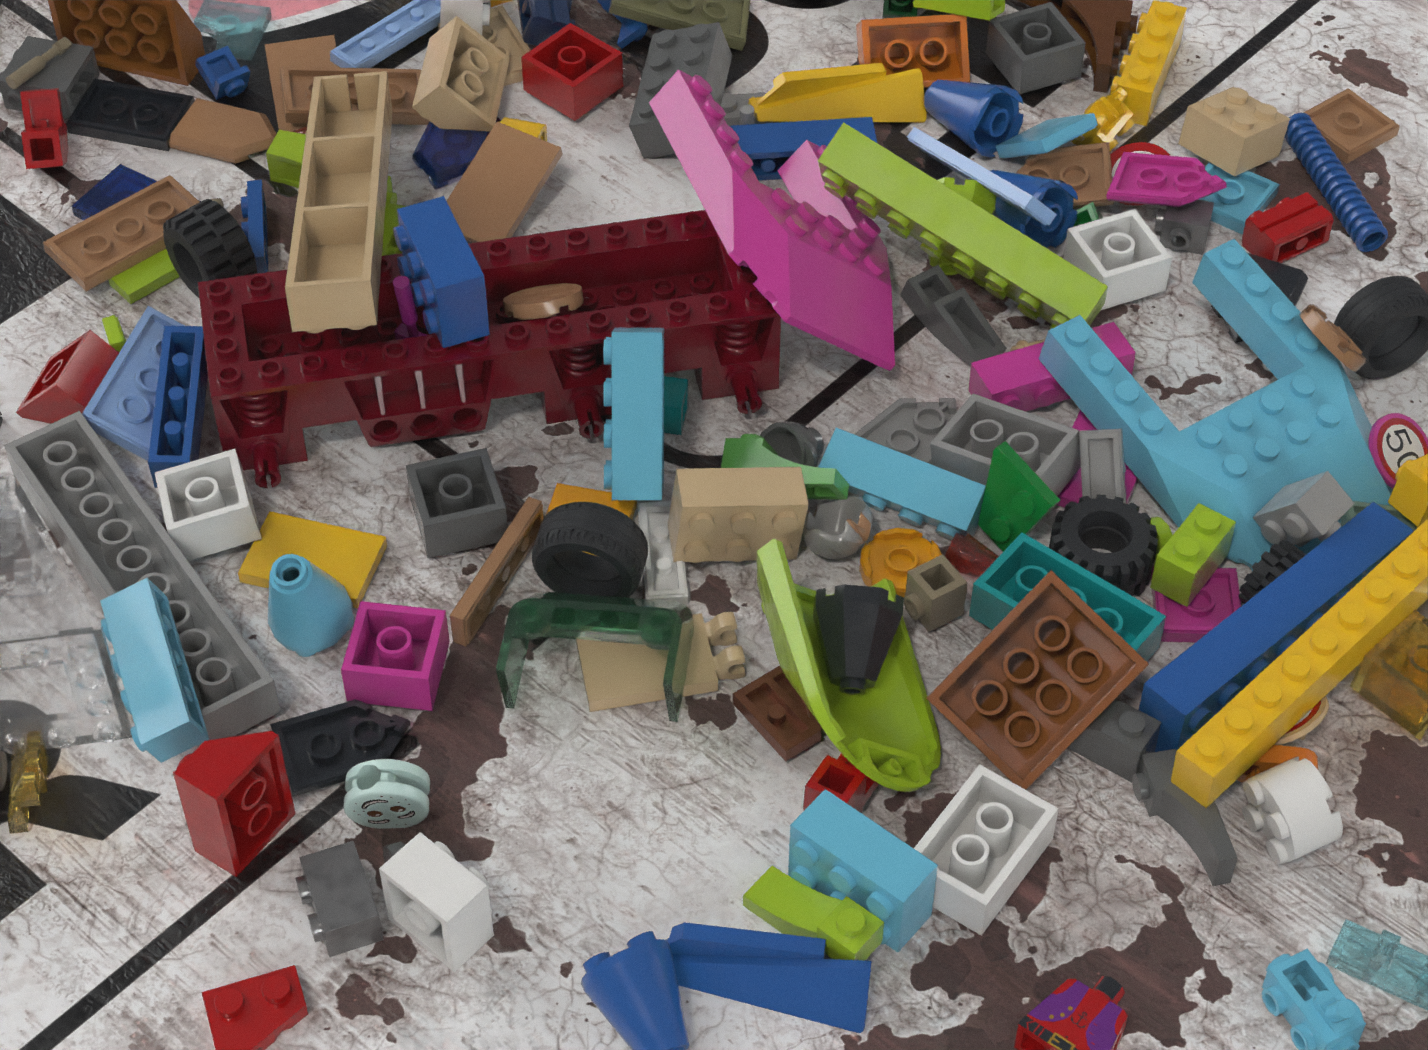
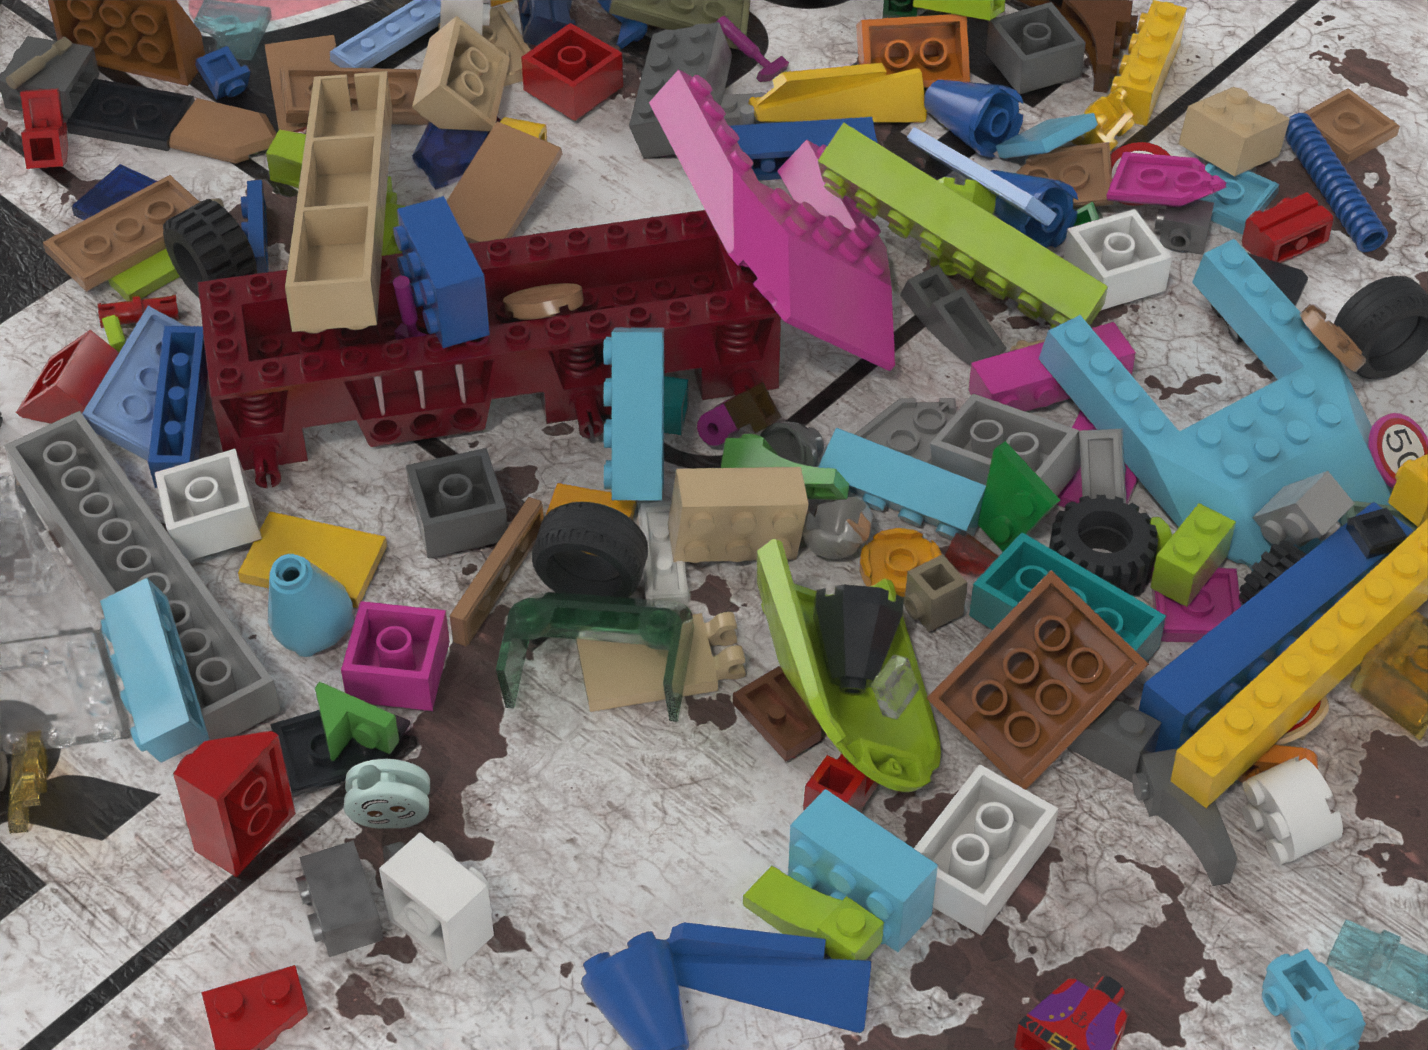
(131, 311): none -> red pin
(350, 717): none -> bright green slope
(725, 419): none -> leg
(769, 69): none -> magenta piece
(895, 686): none -> clear plate
(1376, 532): none -> black tile

